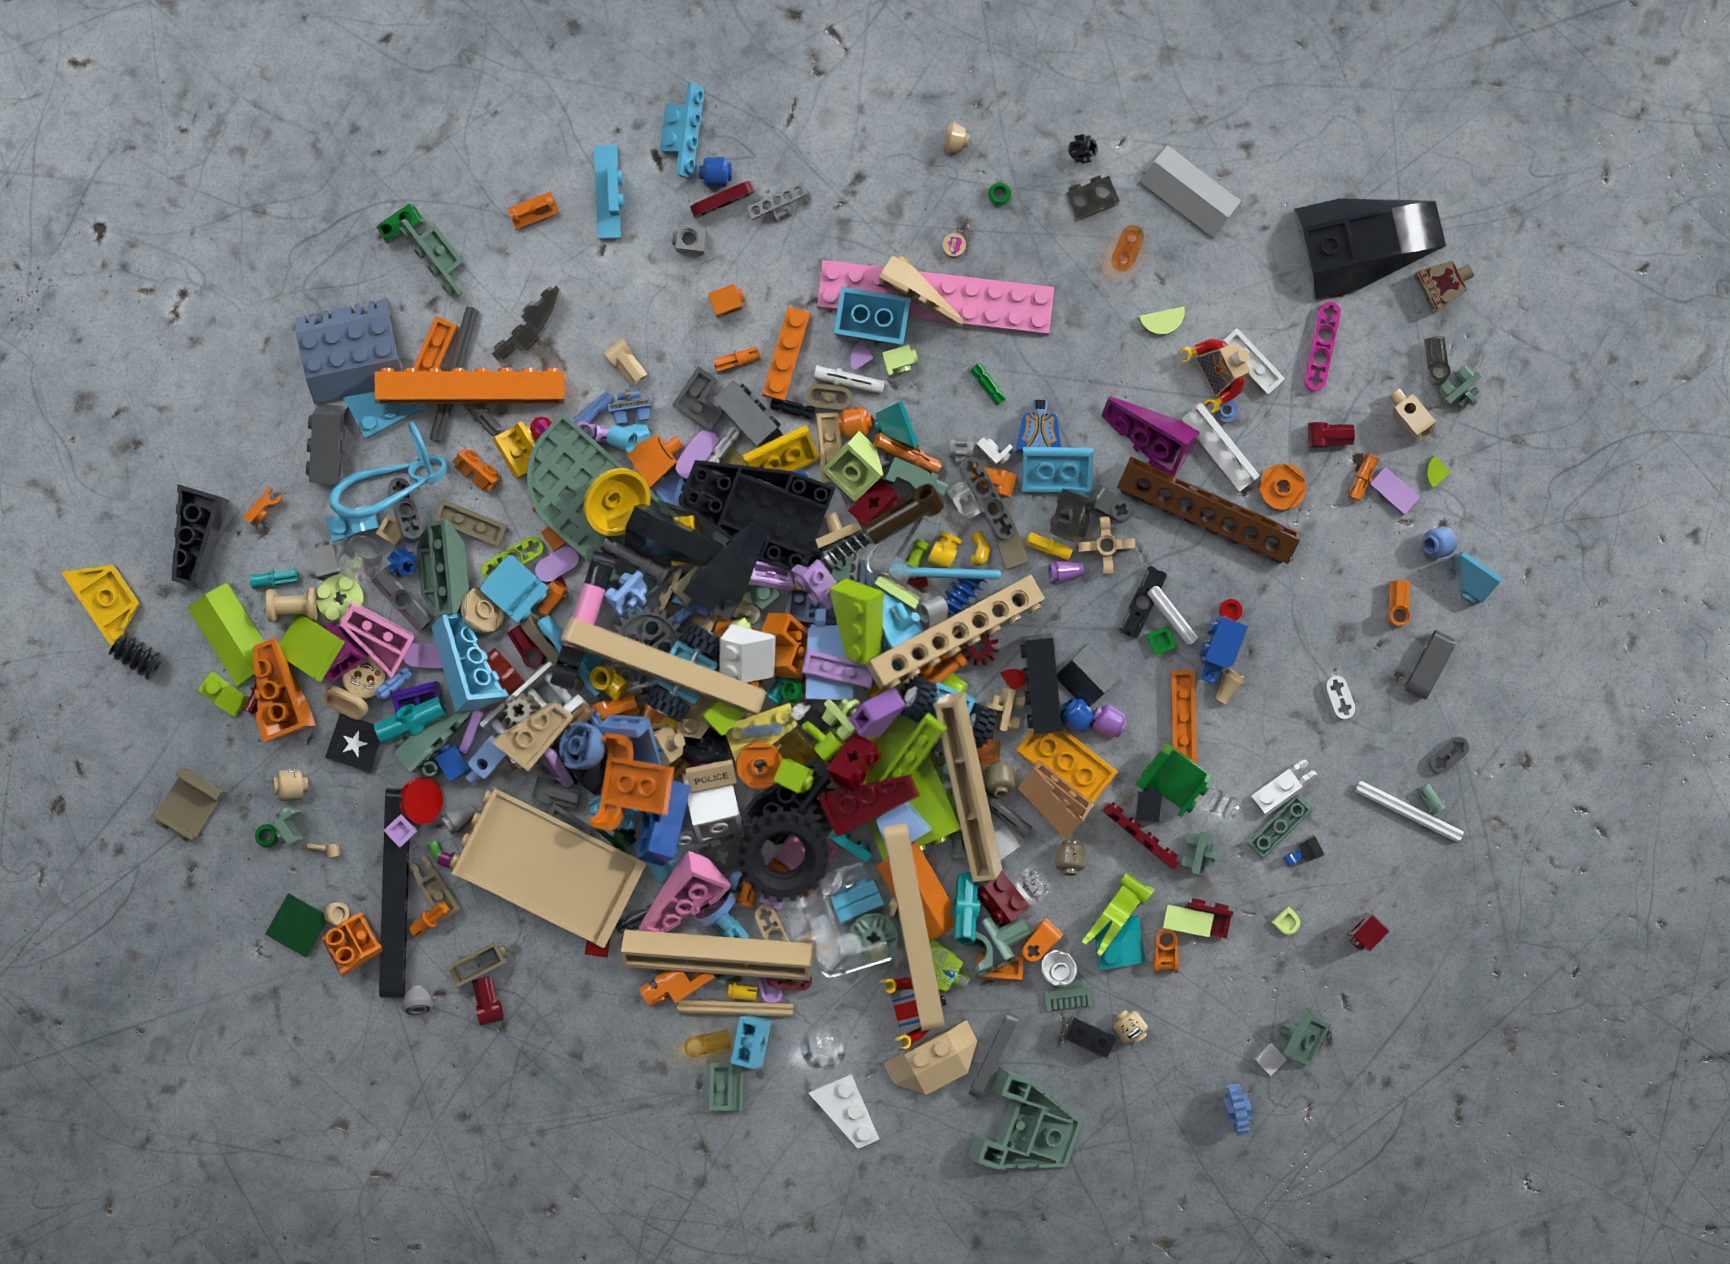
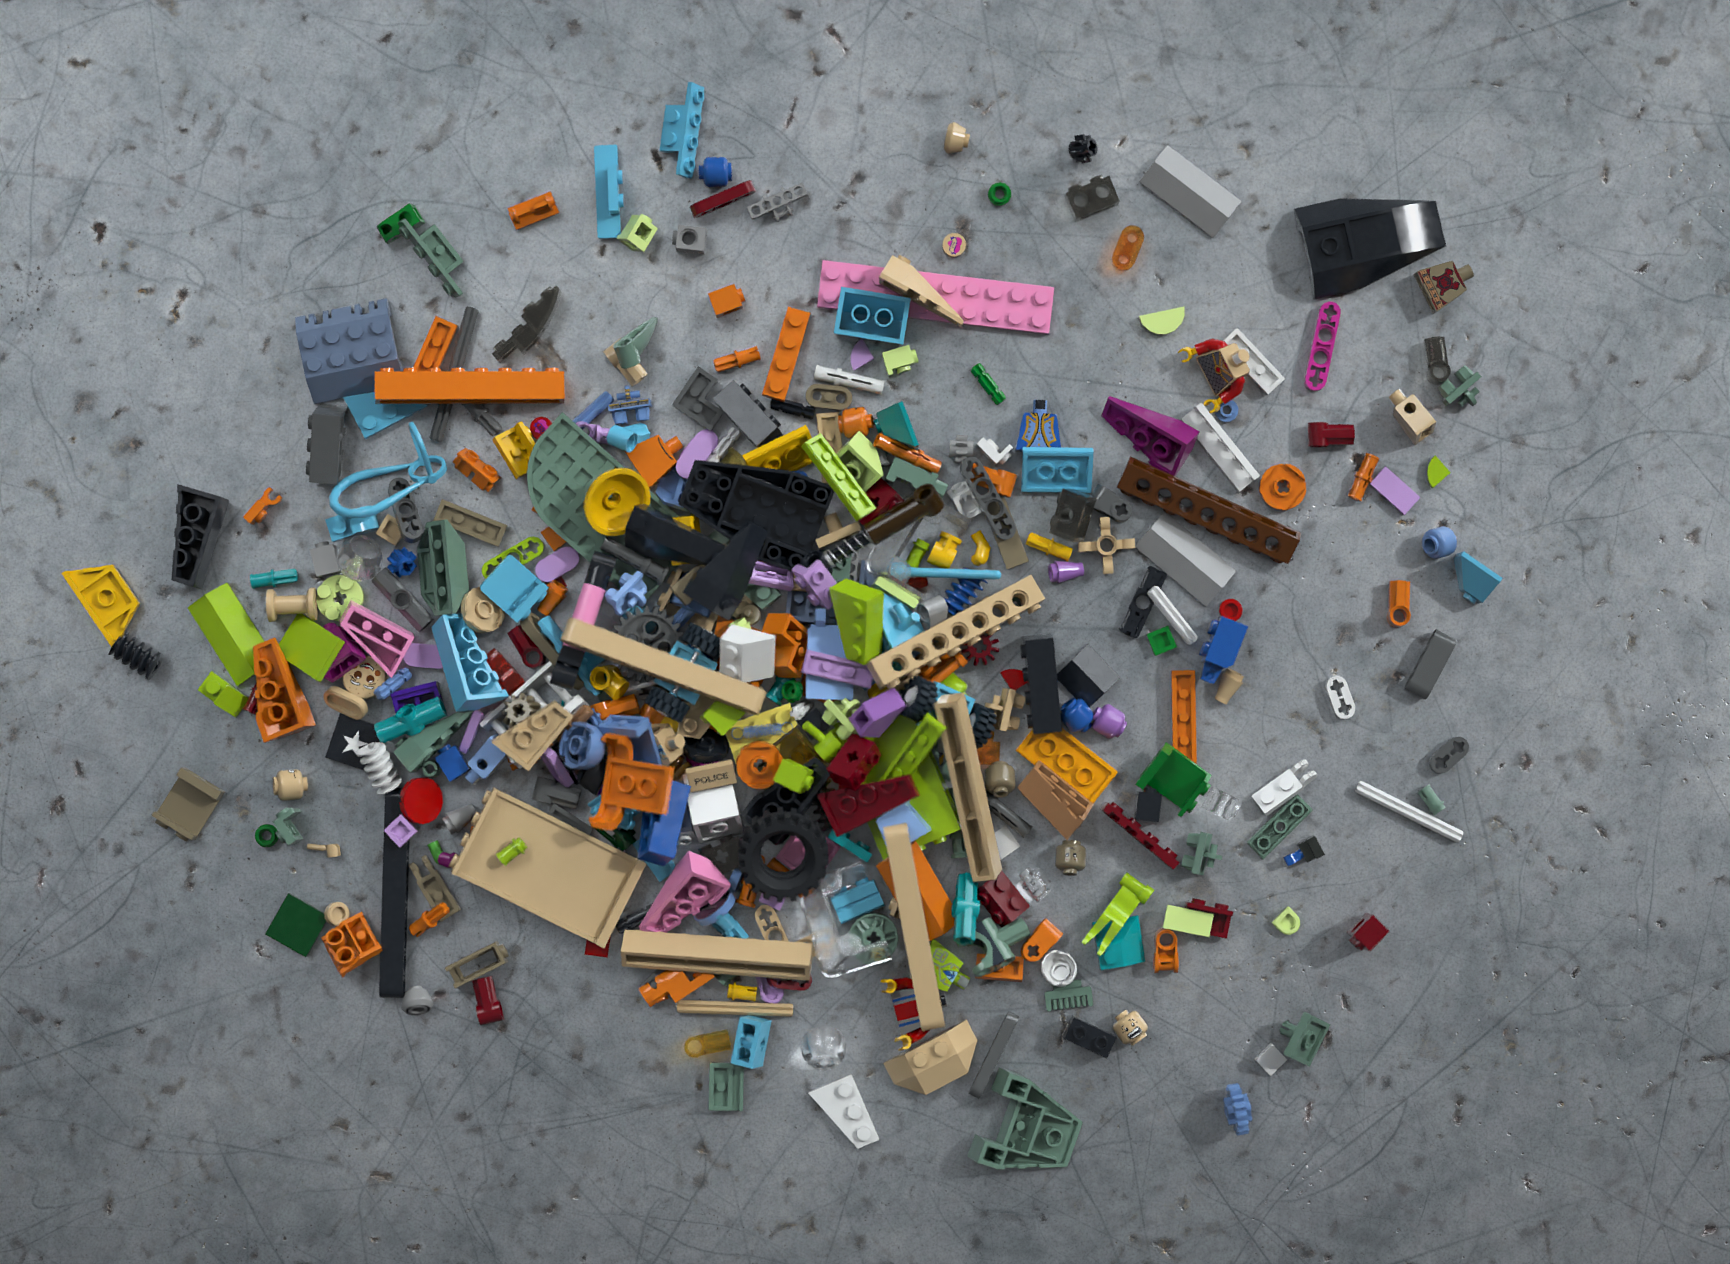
(381, 767): none -> white piece
(512, 851): none -> lime pin
(633, 344): none -> sand green piece
(645, 232): none -> yellowish green brick
(838, 477): none -> lime tile
(1185, 559): none -> light grey slope

